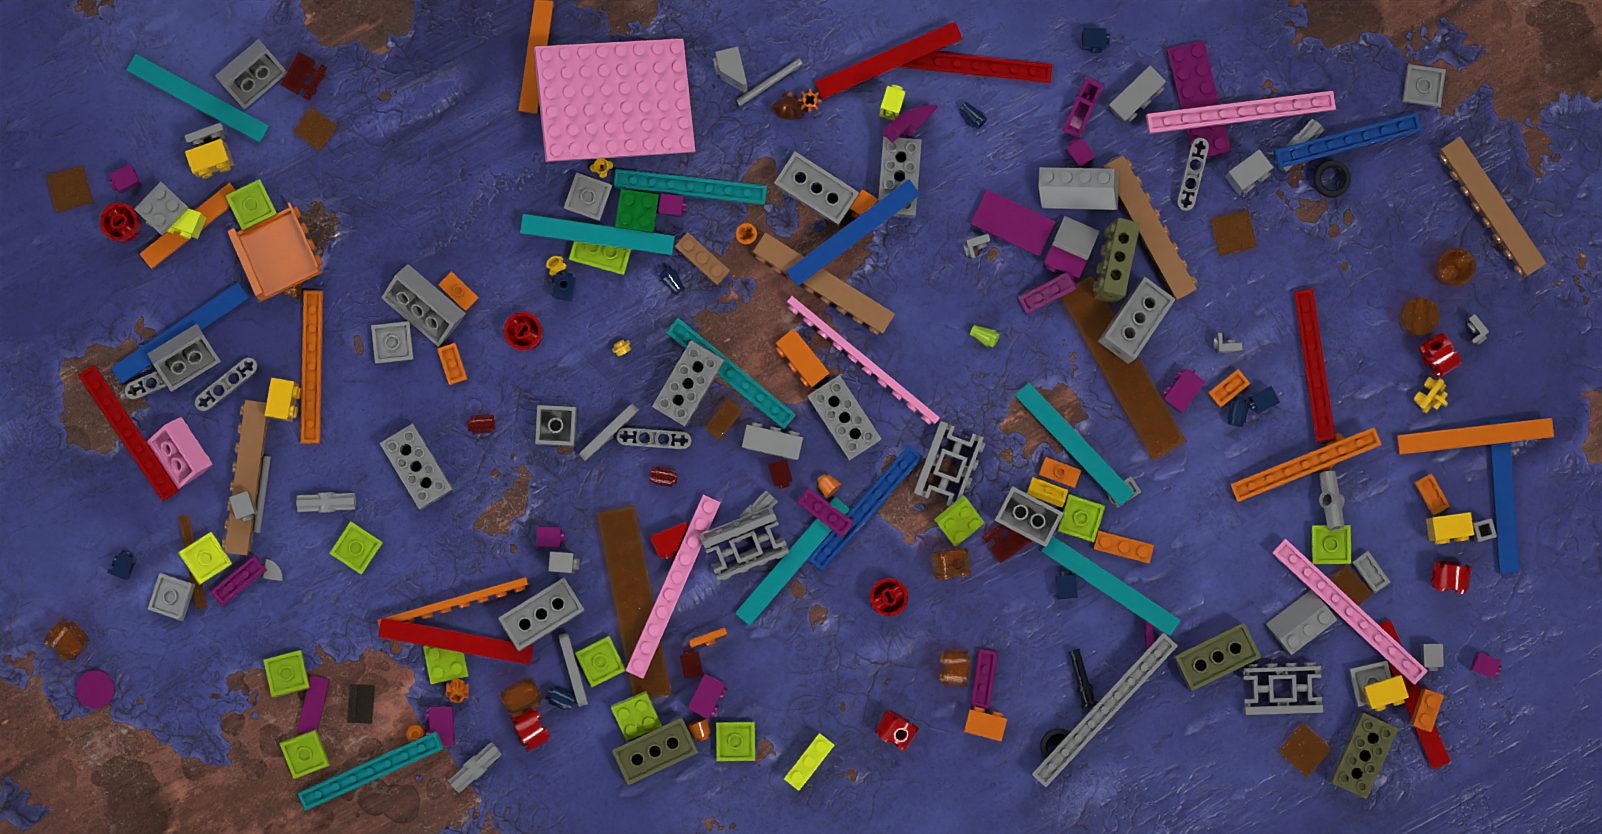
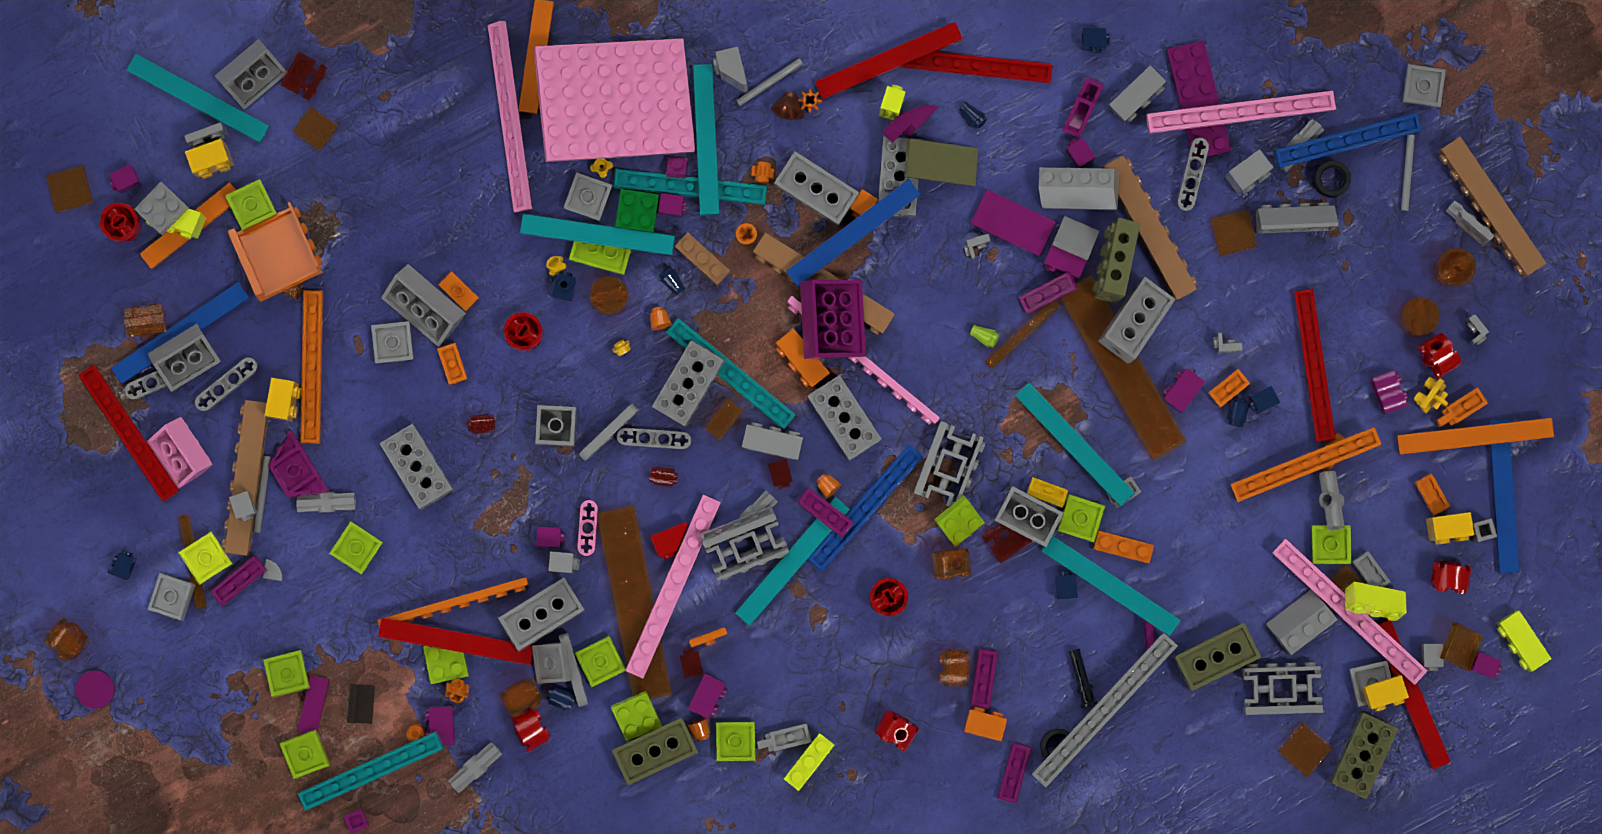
(145, 320): none -> clear orange brick
(295, 470): none -> magenta wing
(356, 821): none -> magenta plate
(509, 116): none -> bright pink plate
(551, 662): none -> light grey plate
(581, 522): none -> bright pink beam
(609, 296): none -> clear orange brick
(659, 319): none -> orange hat
(676, 167): none -> magenta plate
(706, 139): none -> teal tile
(763, 172): none -> orange gear
(785, 738): none -> light grey hinge
(832, 319): none -> magenta slope
(941, 162): none -> olive tile
(1014, 773): none -> magenta tile
(1024, 332): none -> clear orange axle
(1059, 472): orange plate -> none
(1296, 218): none -> light grey slope
(1375, 601): none -> neon yellow brick
(1389, 392): none -> magenta brick
(1407, 173): none -> light grey bar
(1426, 710): orange brick -> none
(1461, 646): none -> clear orange tile
(1462, 408): none -> orange hinge
(1469, 224): none -> light grey hinge
(1523, 641): none -> neon yellow brick

